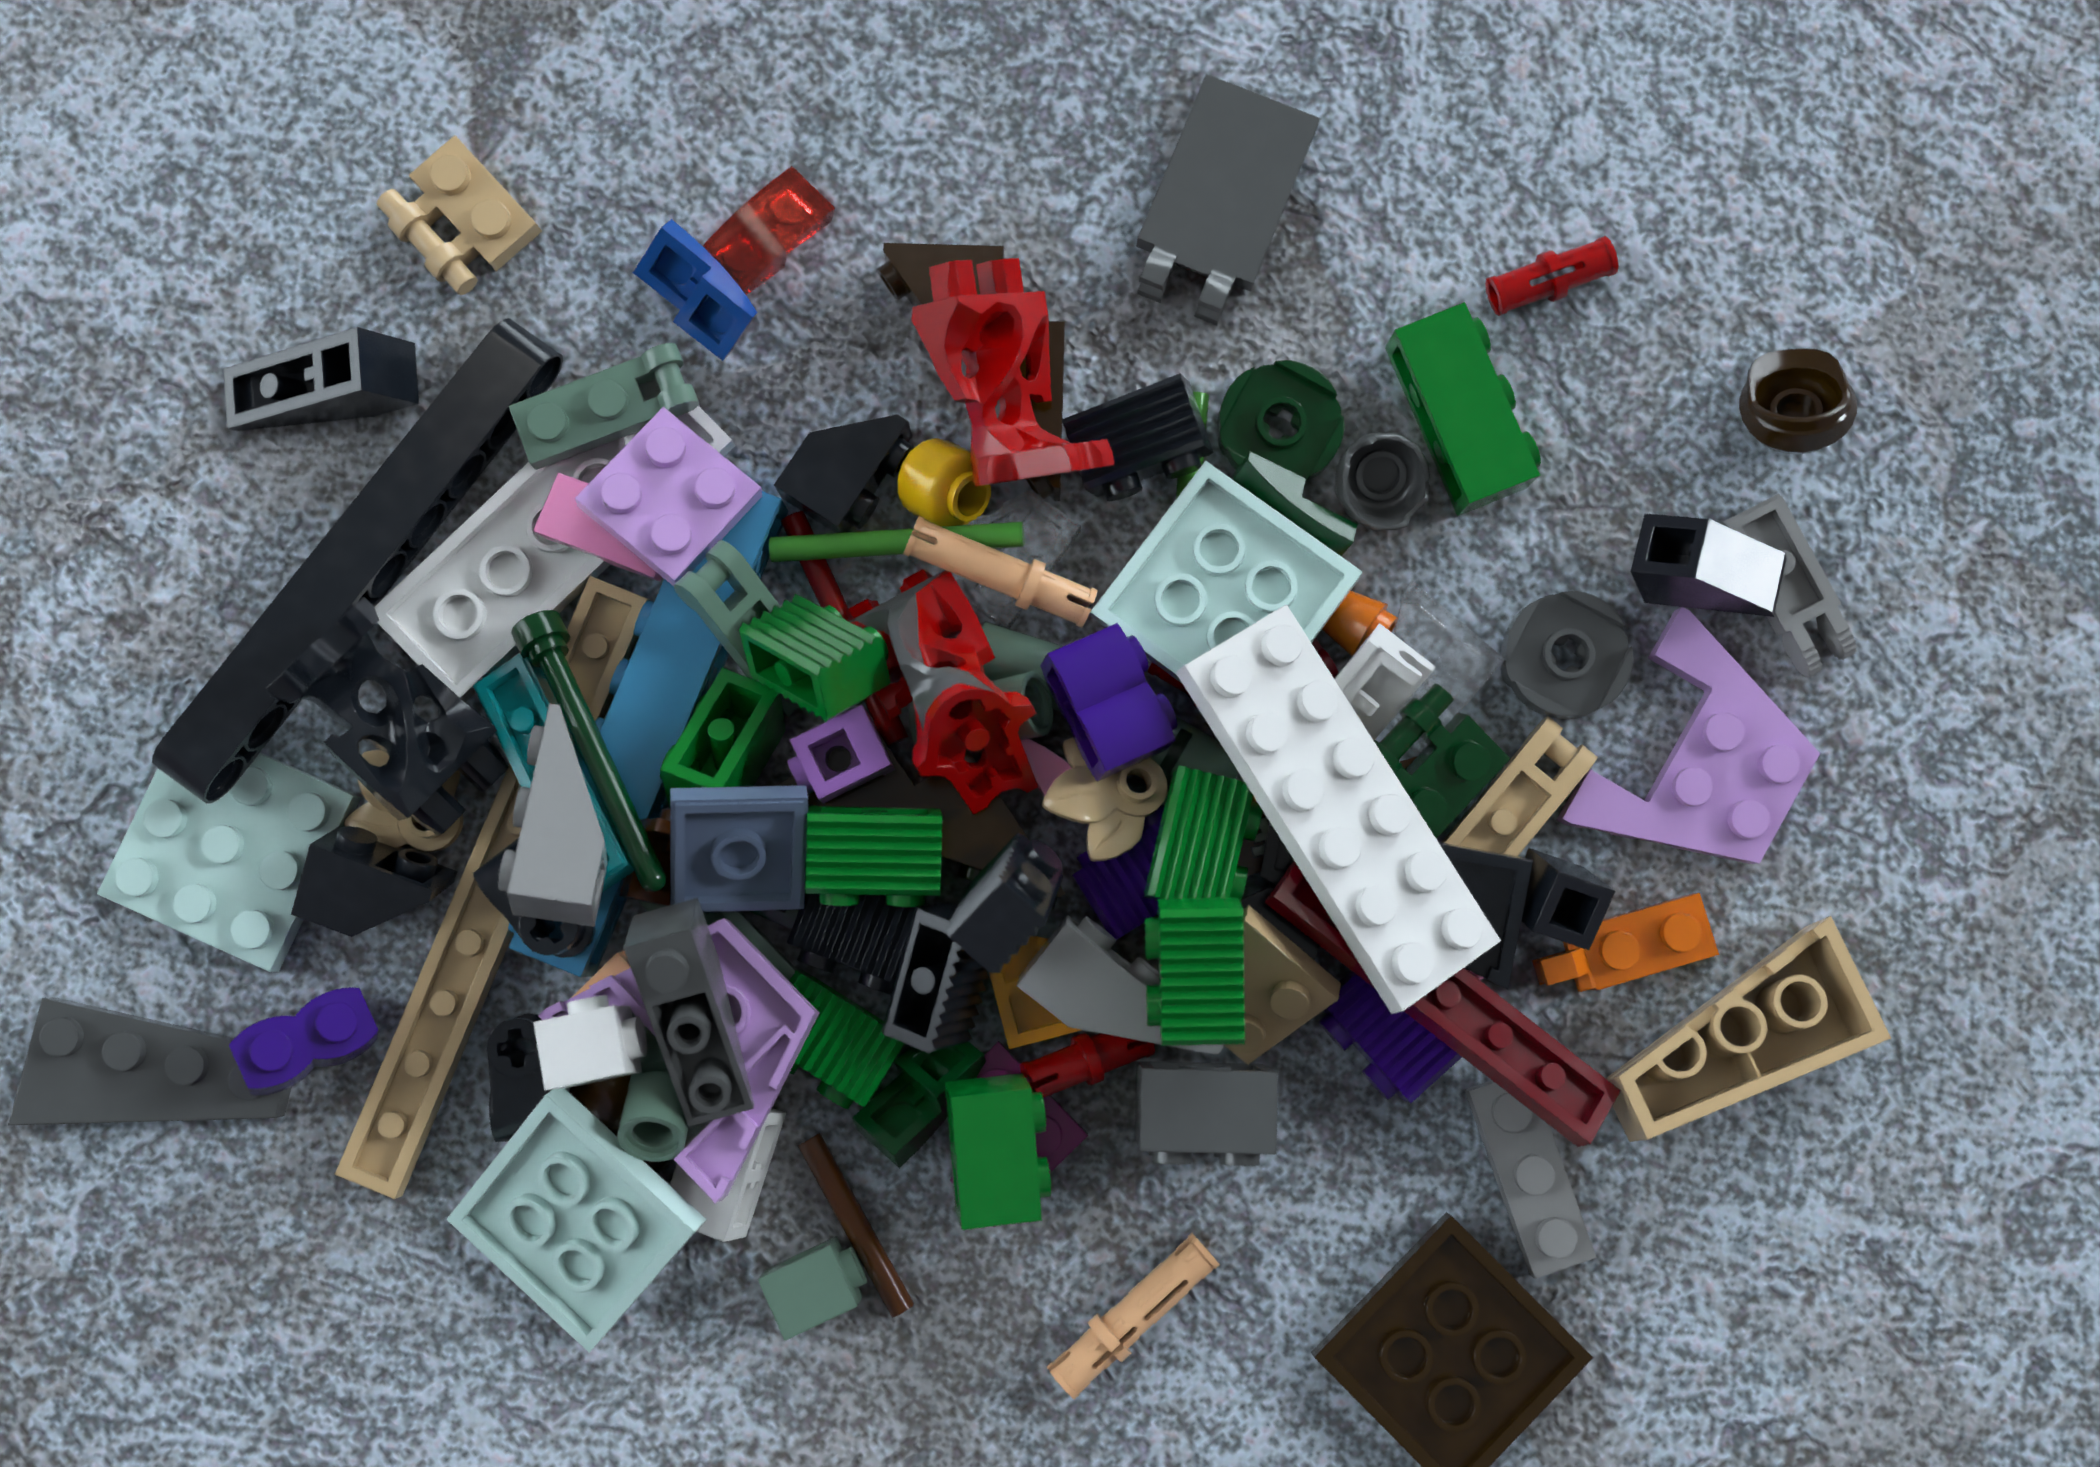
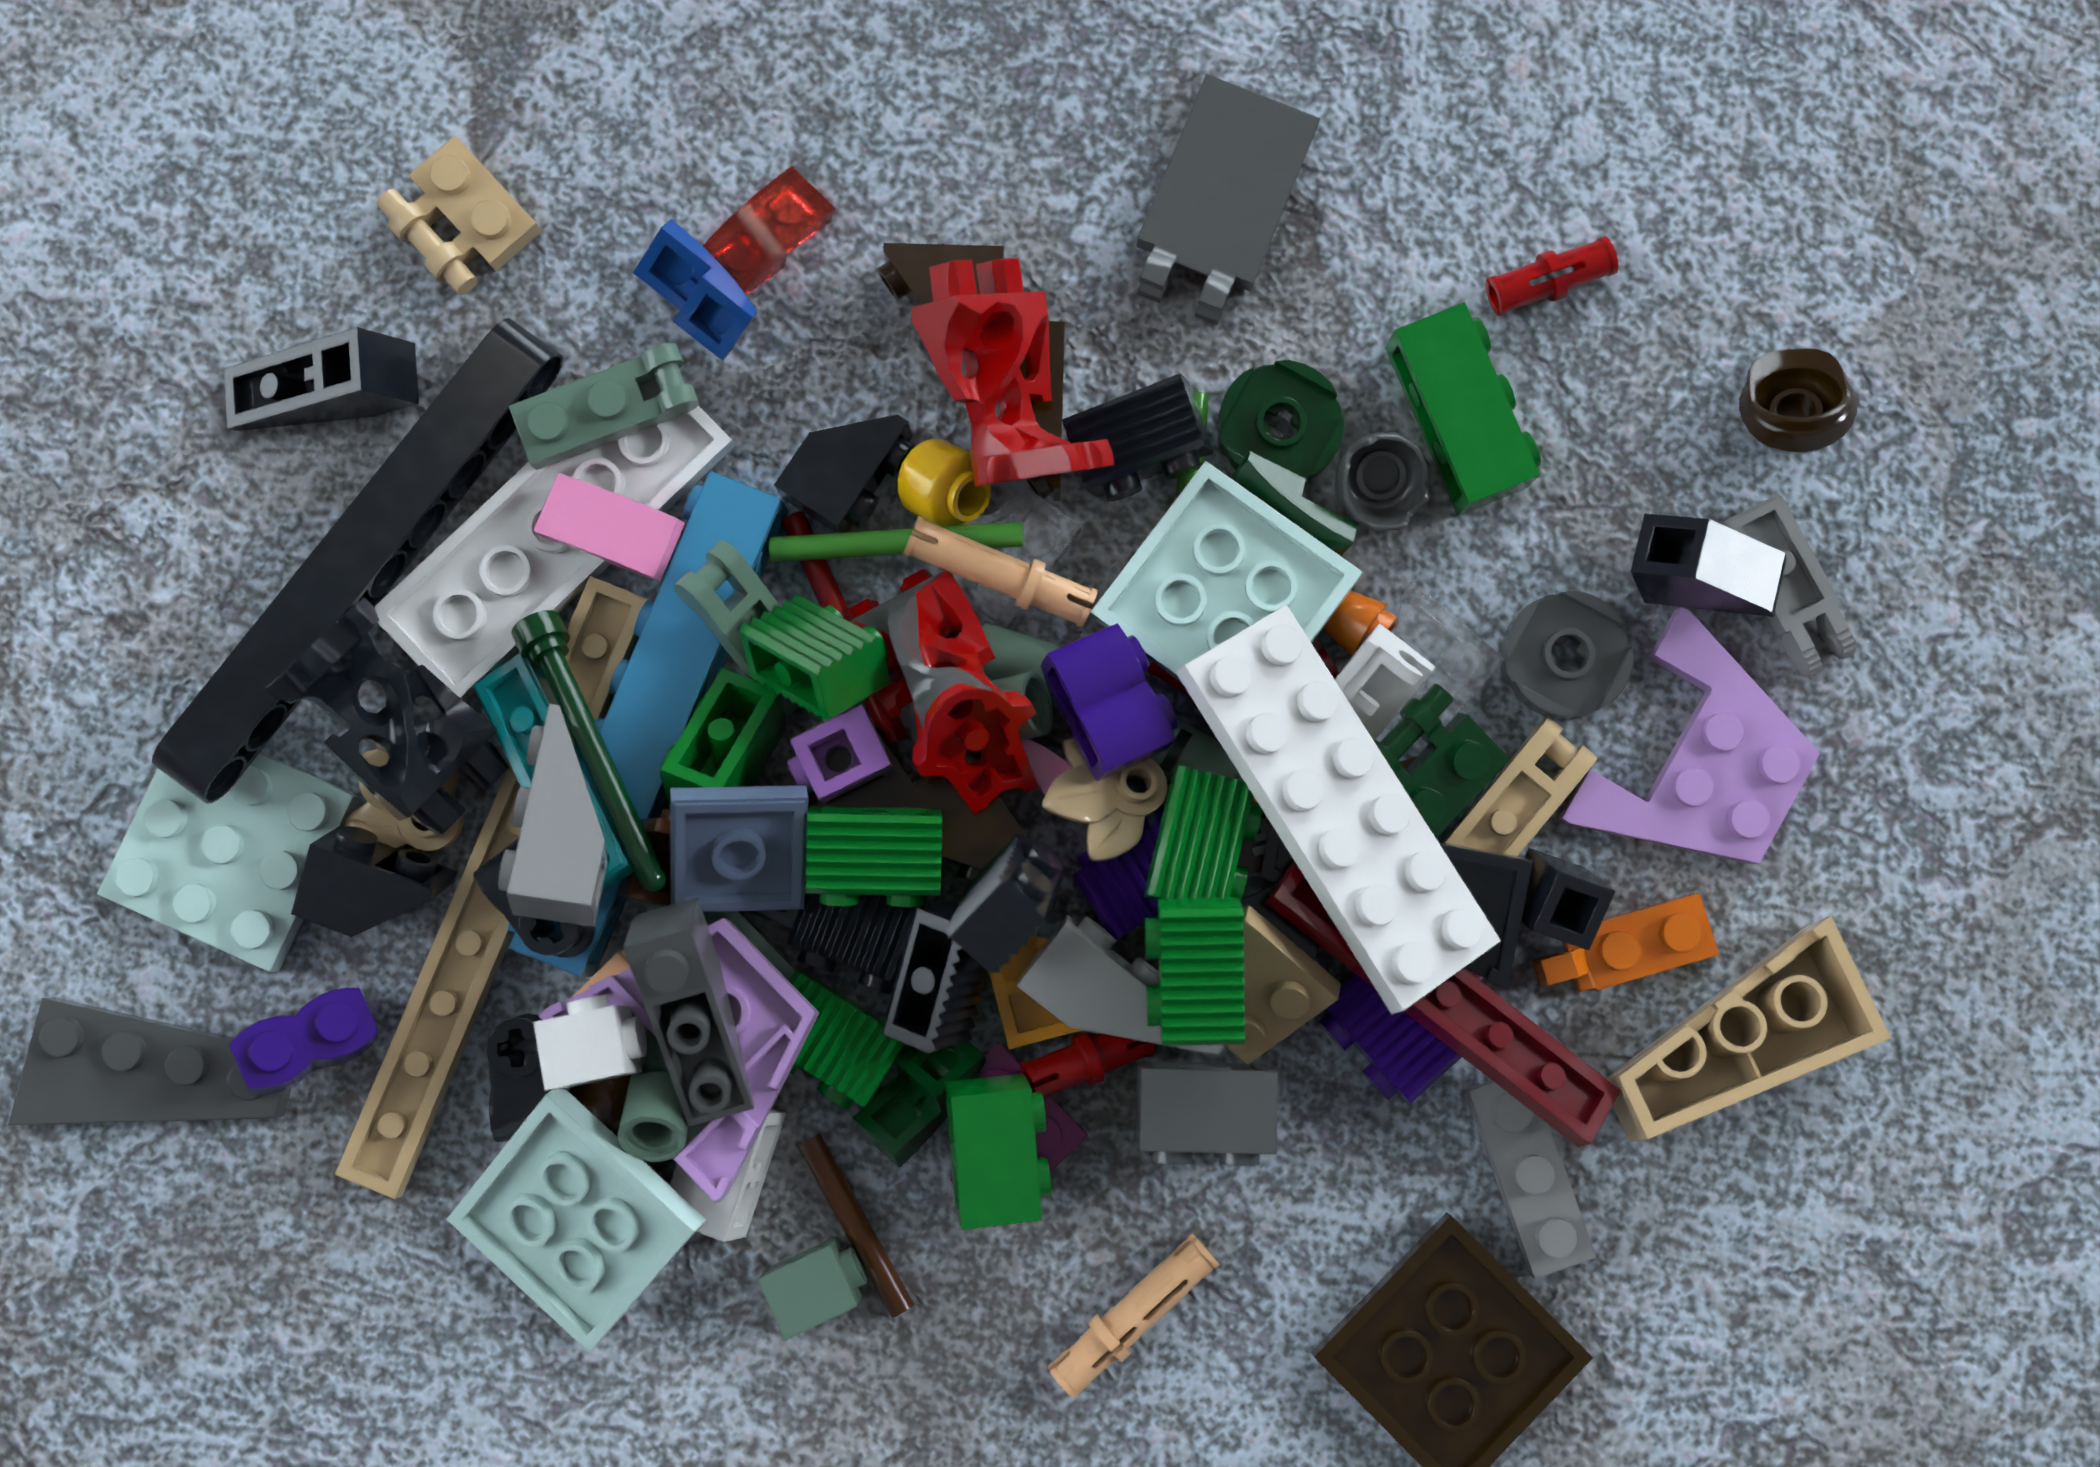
(669, 496): lavender plate -> none

